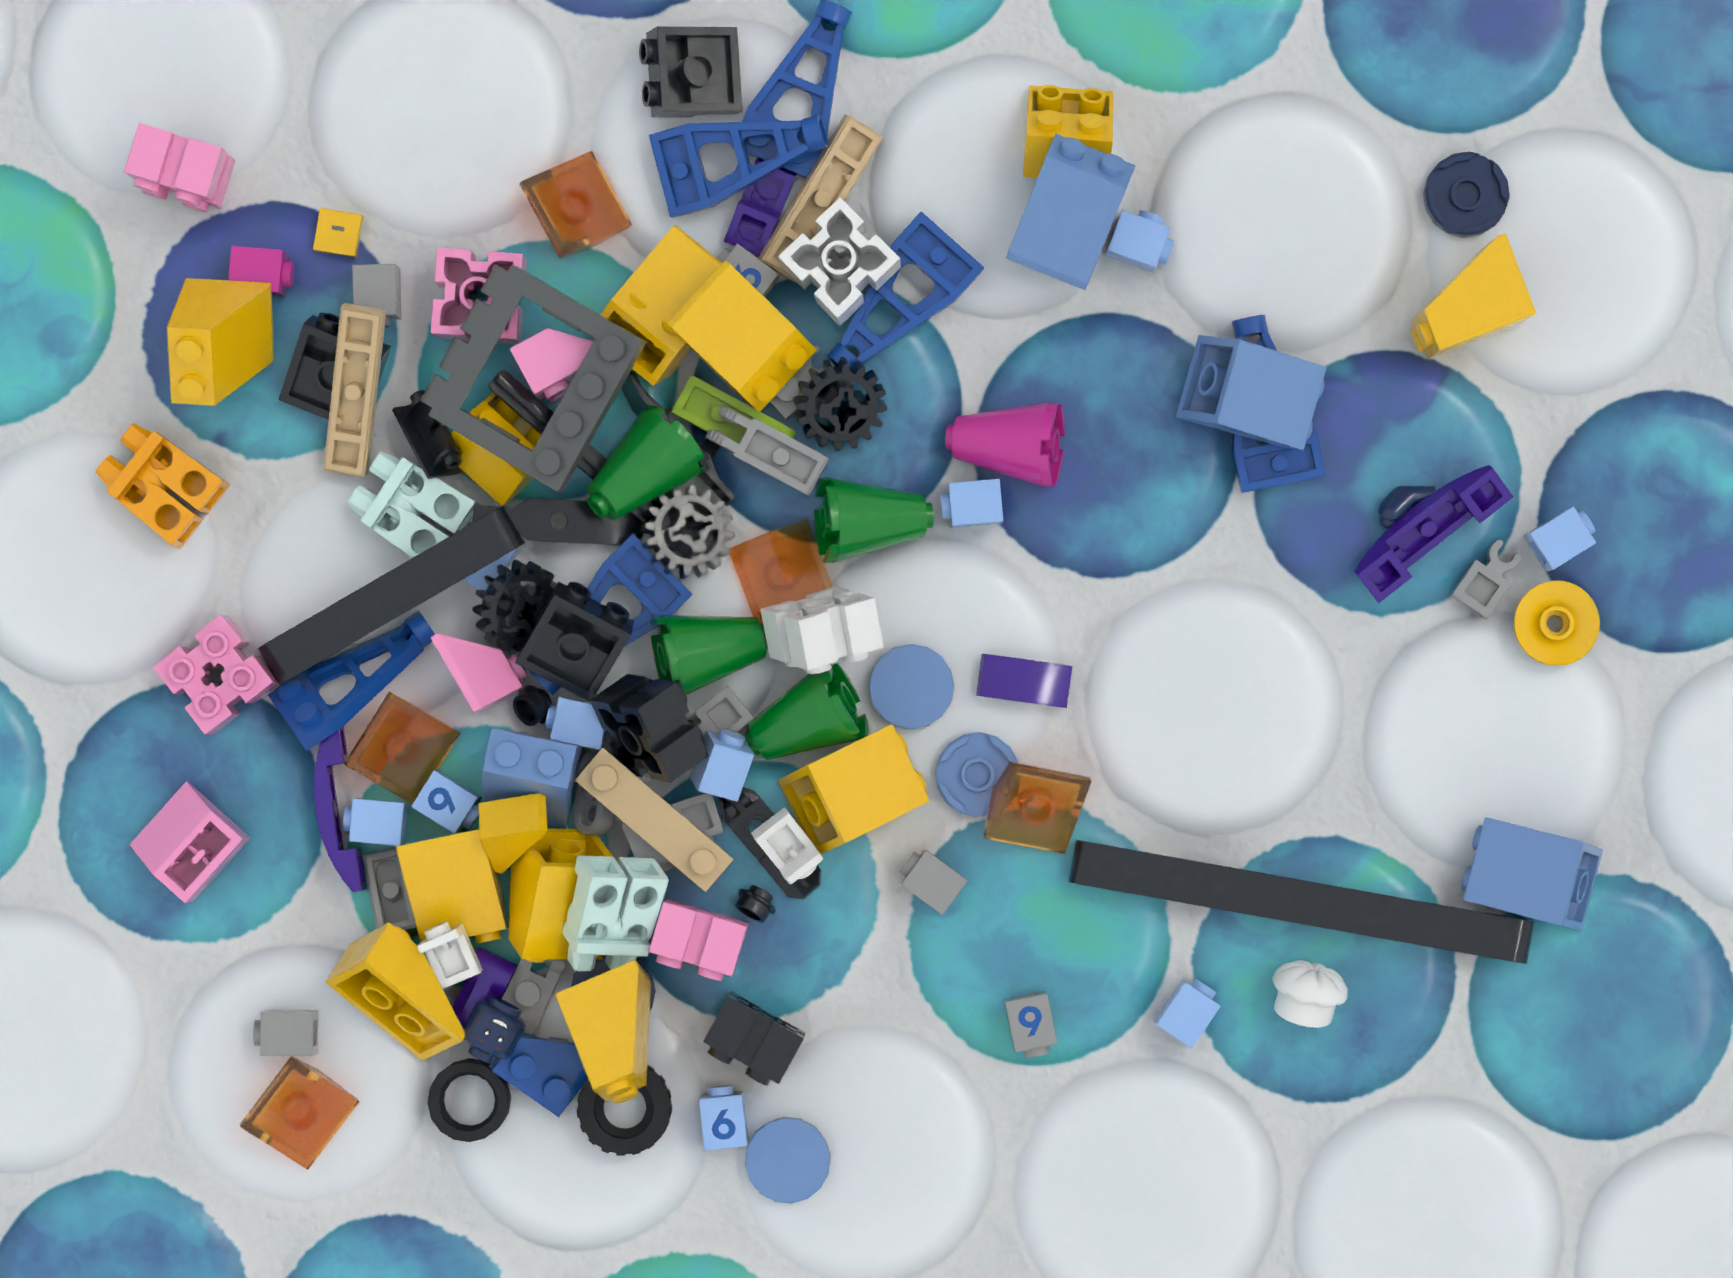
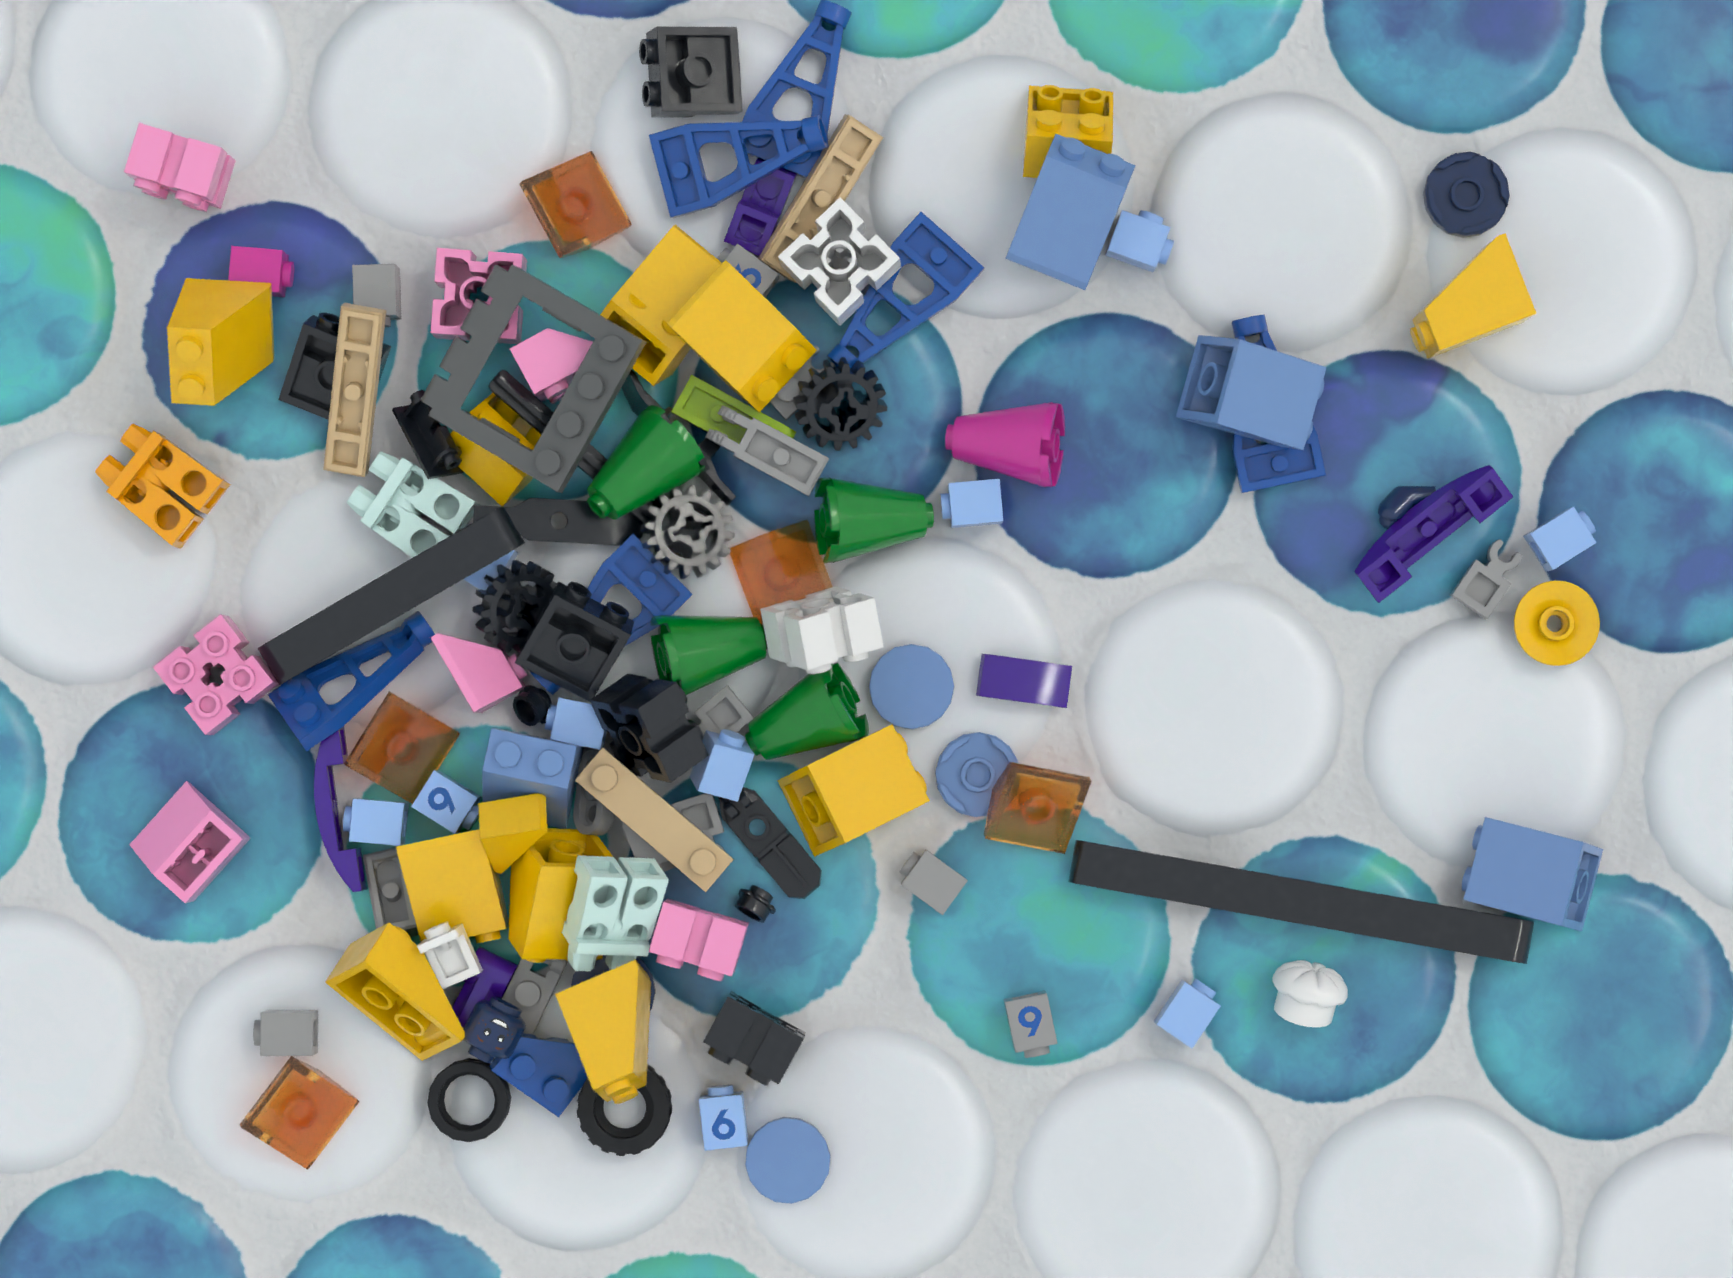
(338, 232): yellow tile -> none
(788, 846): white bracket -> none

